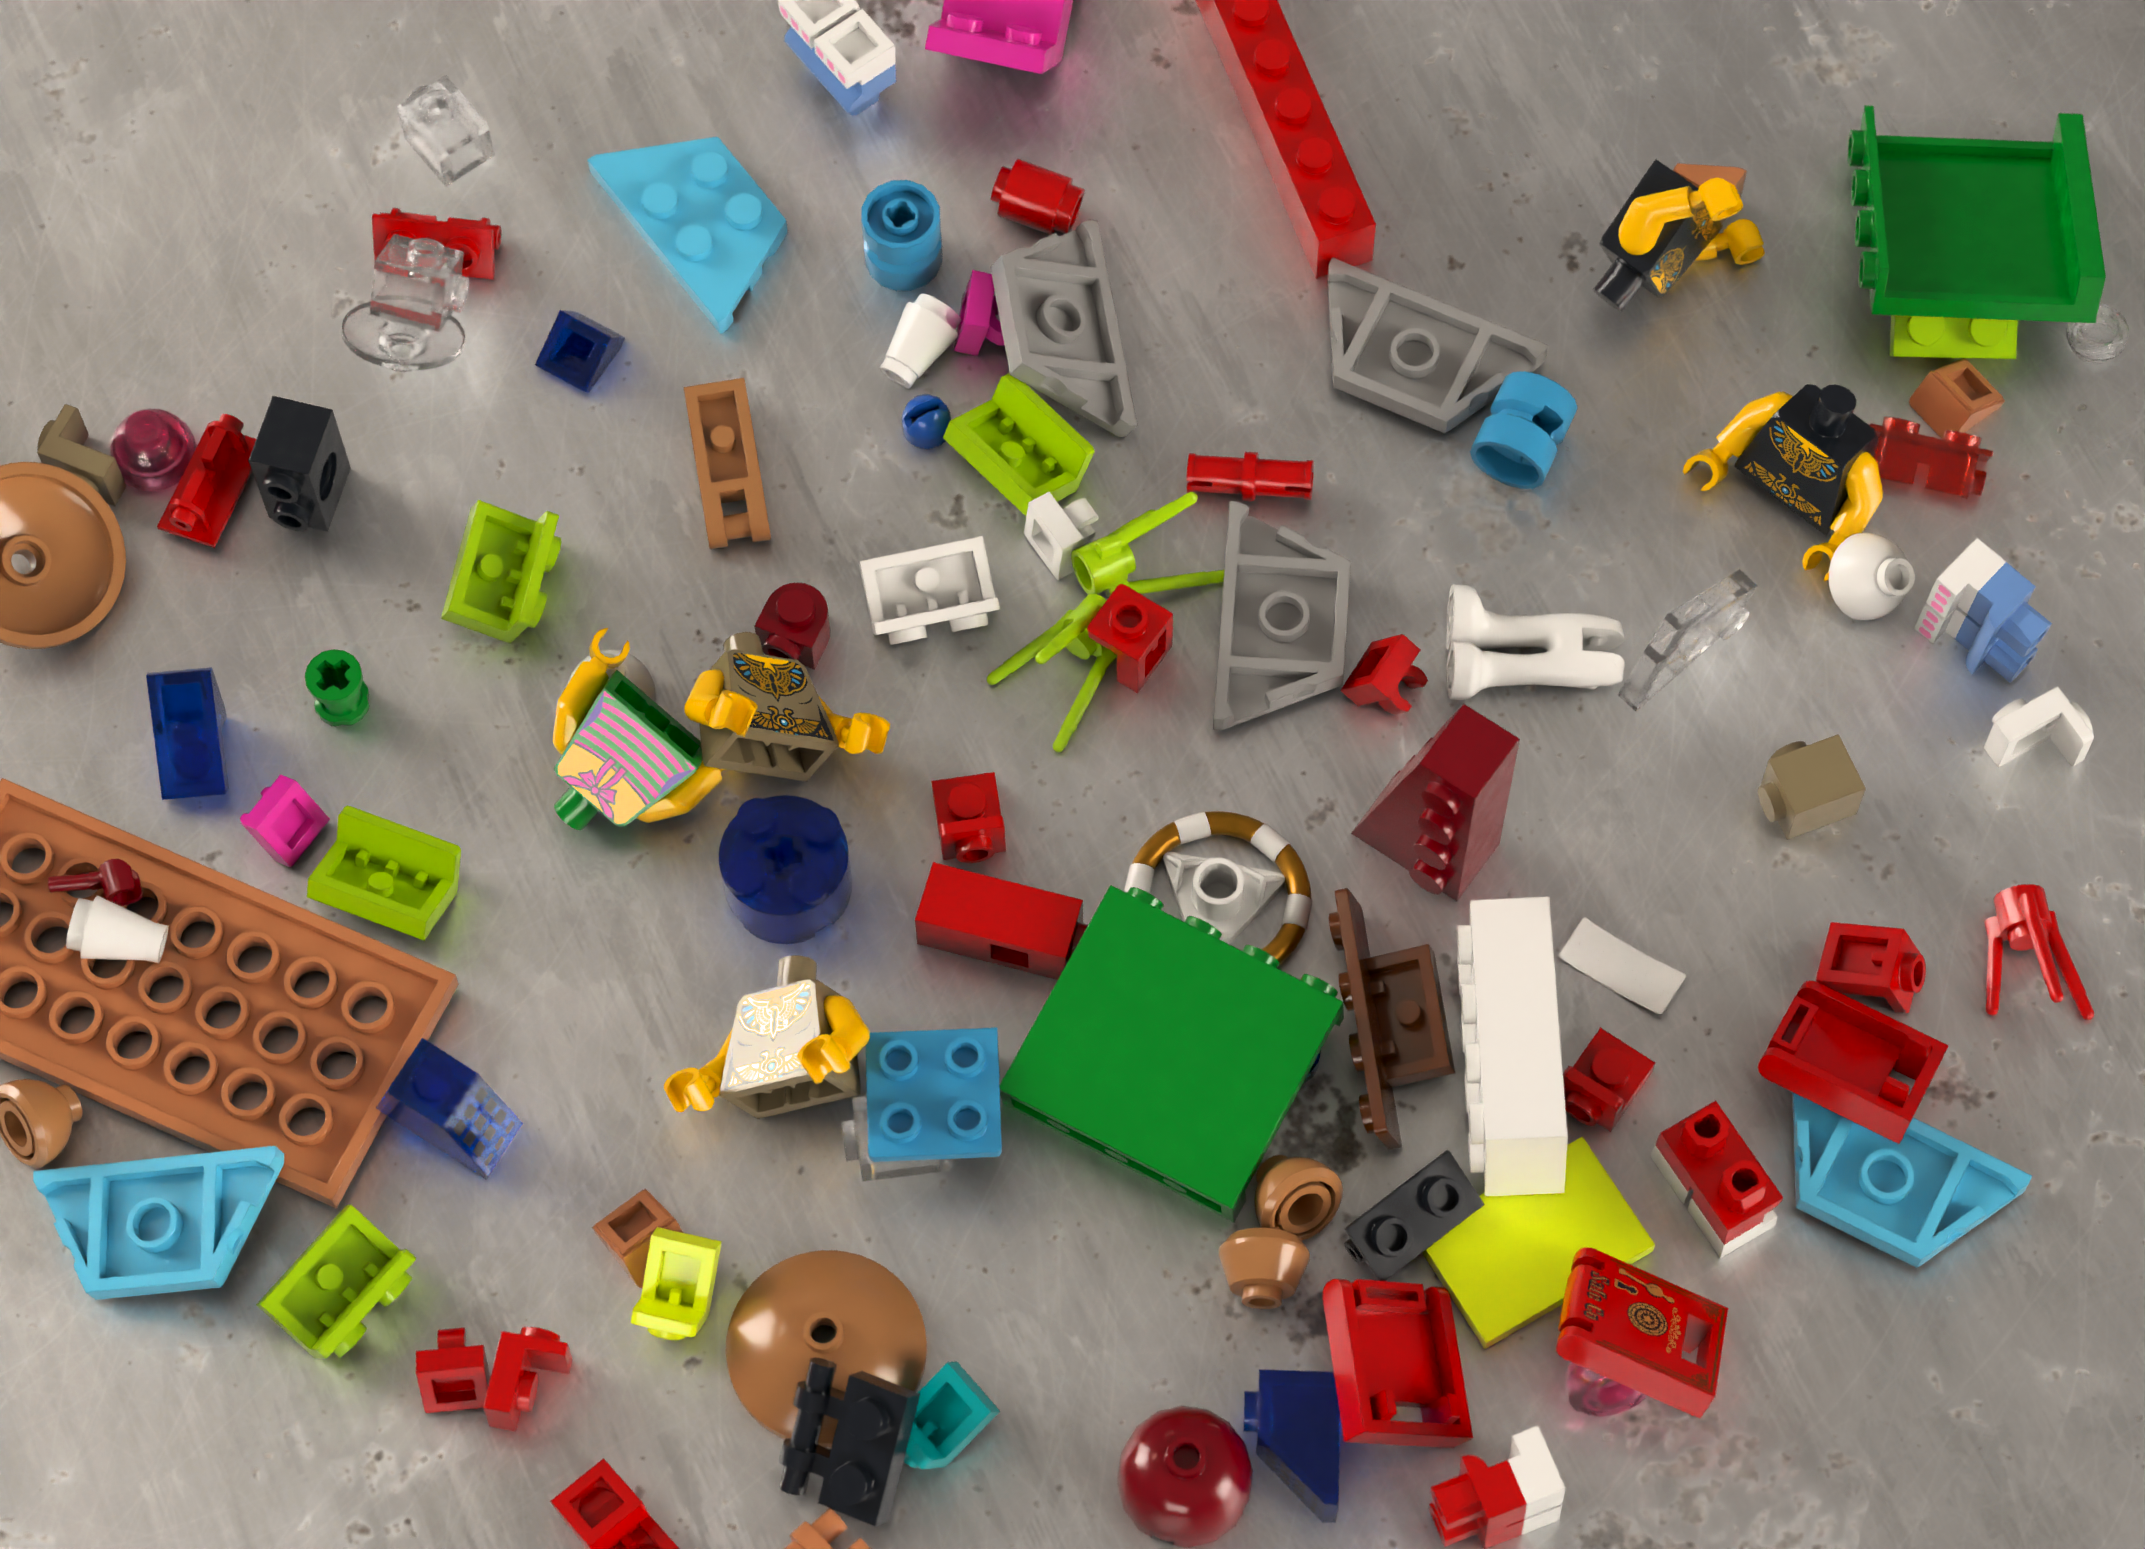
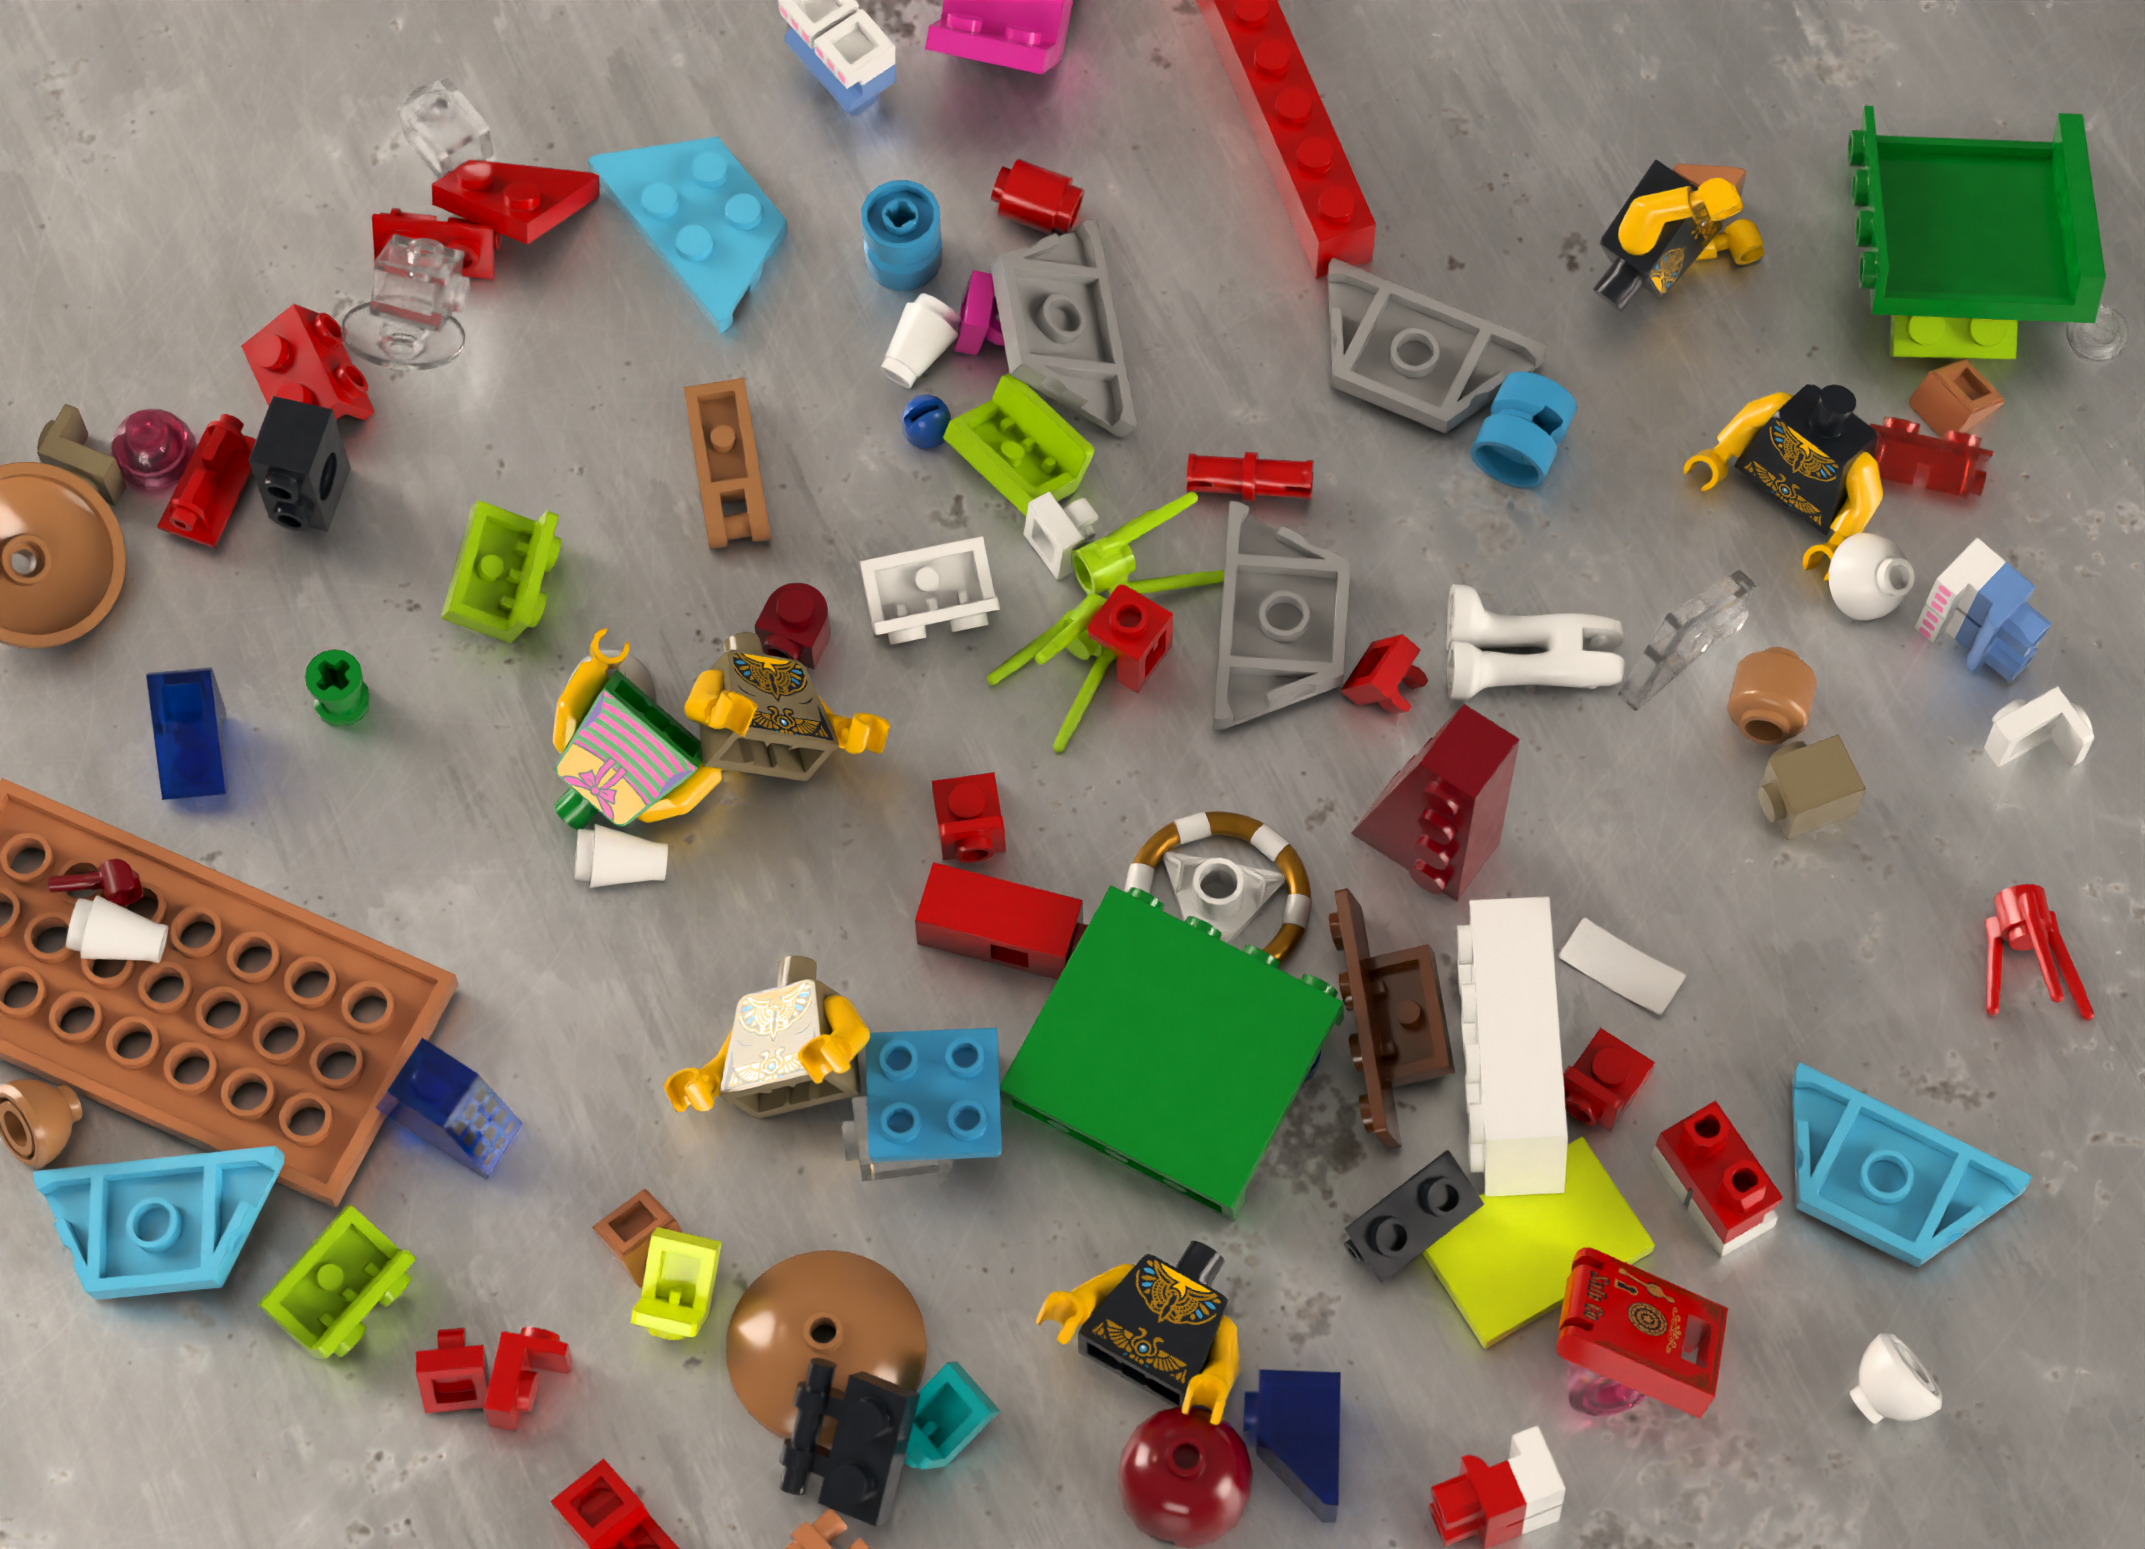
(285, 820): dark pink tile -> none
(306, 362): none -> red bracket
(387, 873): lime bracket -> none
(514, 197): none -> red wing
(578, 349): clear blue slope -> none
(616, 857): none -> white cone
(779, 835): clear blue brick -> none
(1157, 1327): none -> torso
(1263, 1265): medium nougat cone -> none
(1296, 1195): medium nougat brick -> none
(1393, 1358): red container -> none
(1772, 696): none -> medium nougat head
(1844, 1056): red container -> none
(1872, 963): red bracket -> none
(1894, 1383): none -> white brick

